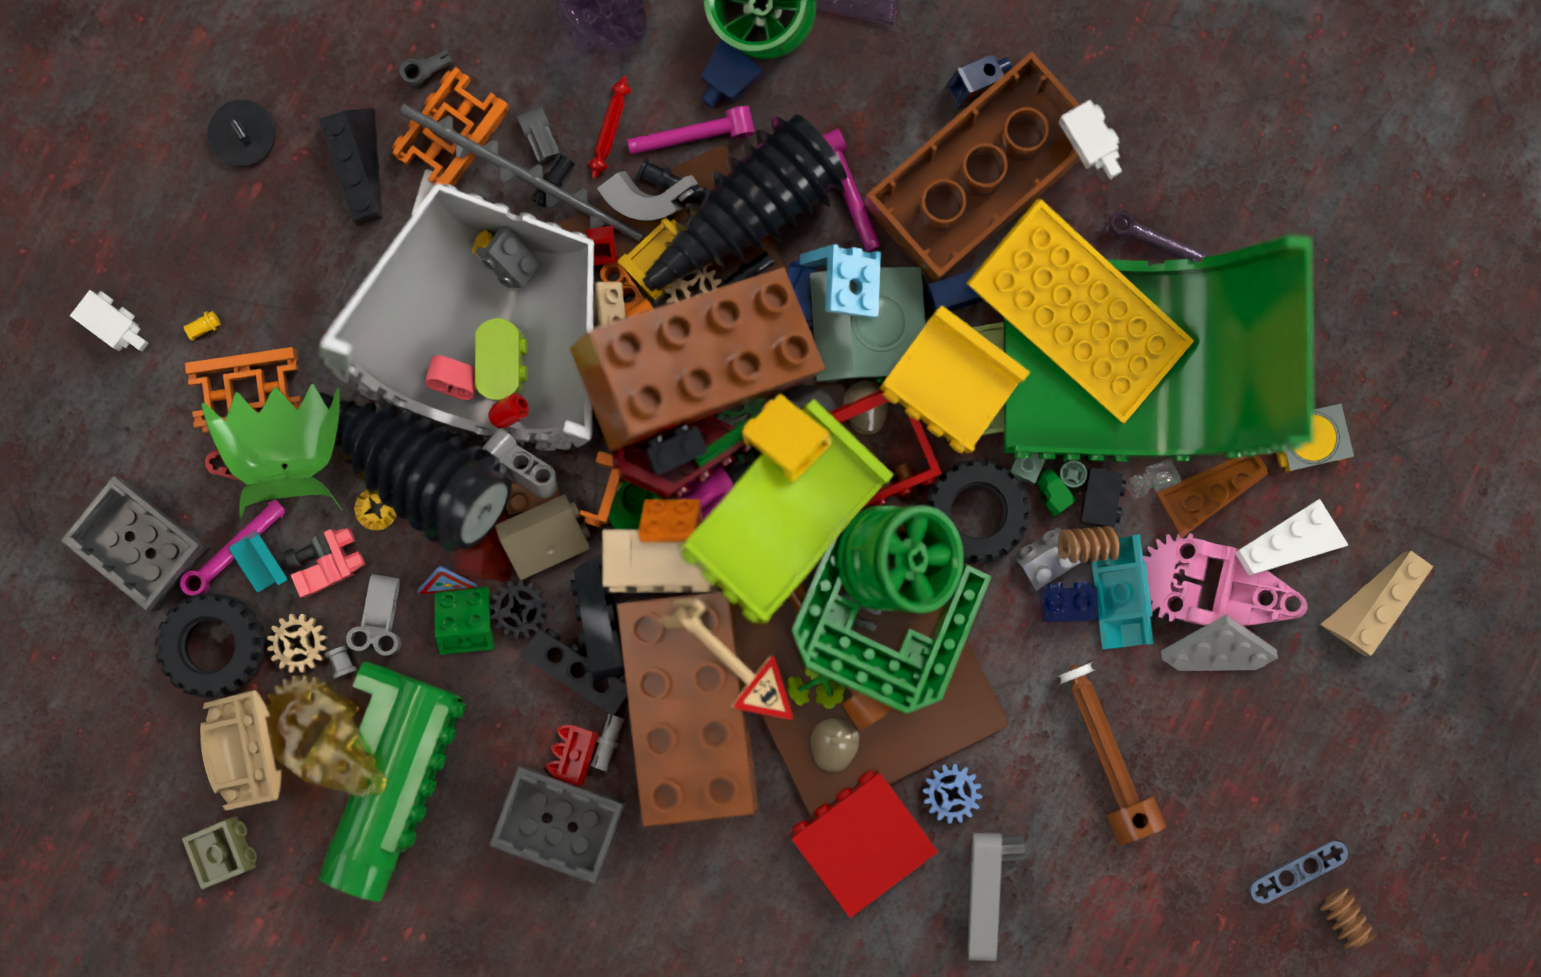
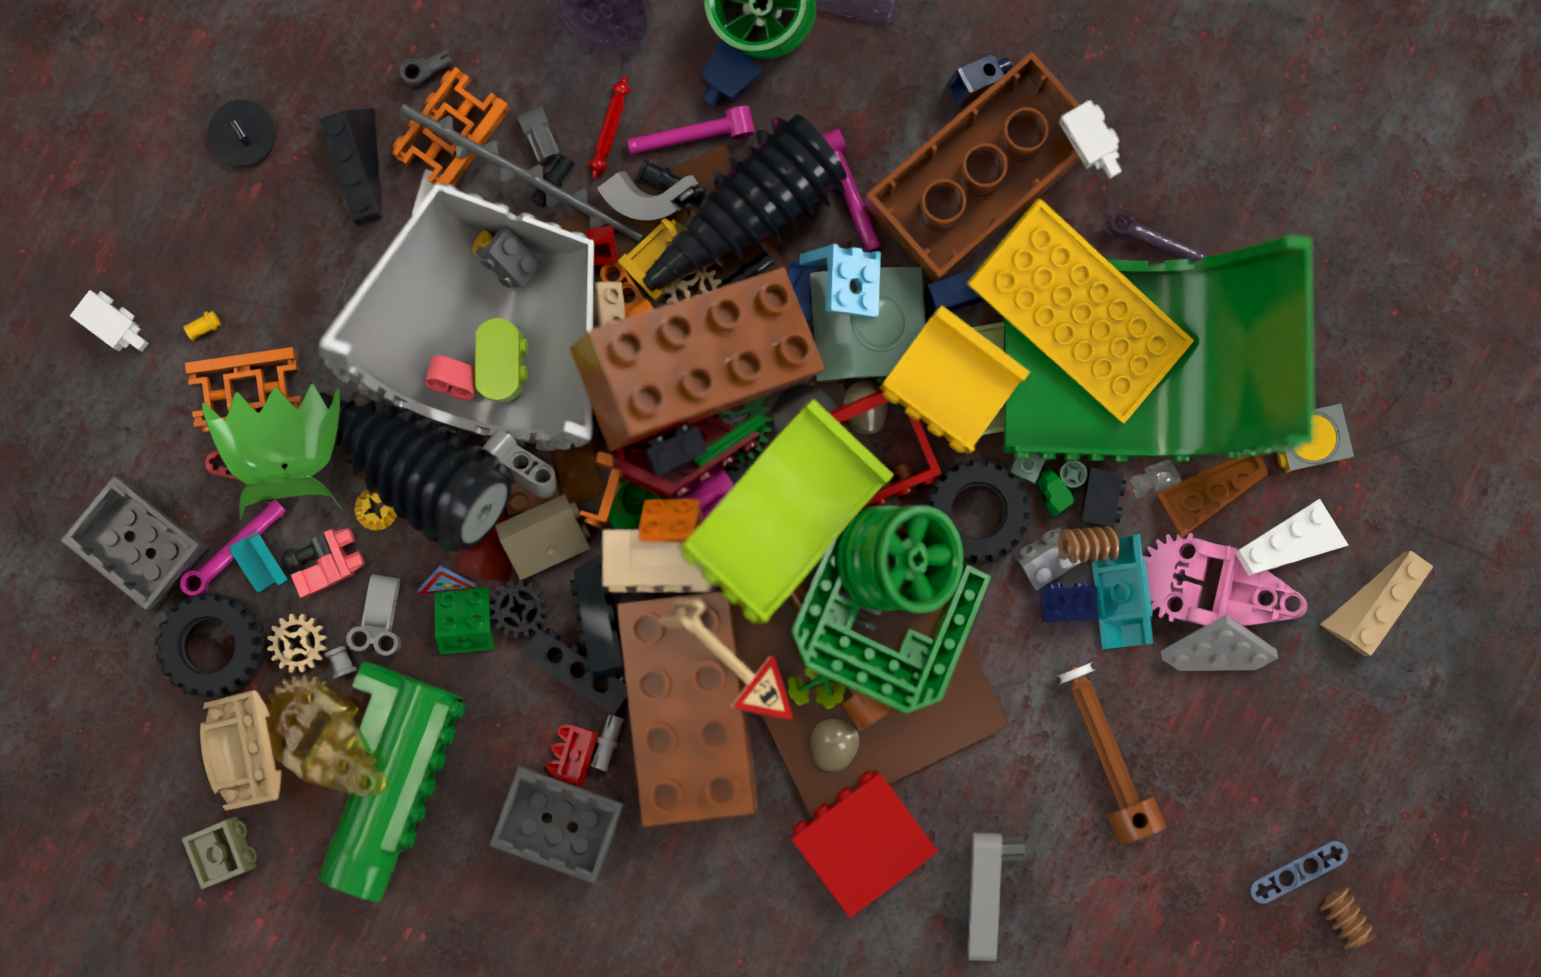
(508, 411): red brick -> none
(577, 473): none -> clear orange bracket
(787, 436): yellow panel -> none
(946, 805): medium blue gear -> none

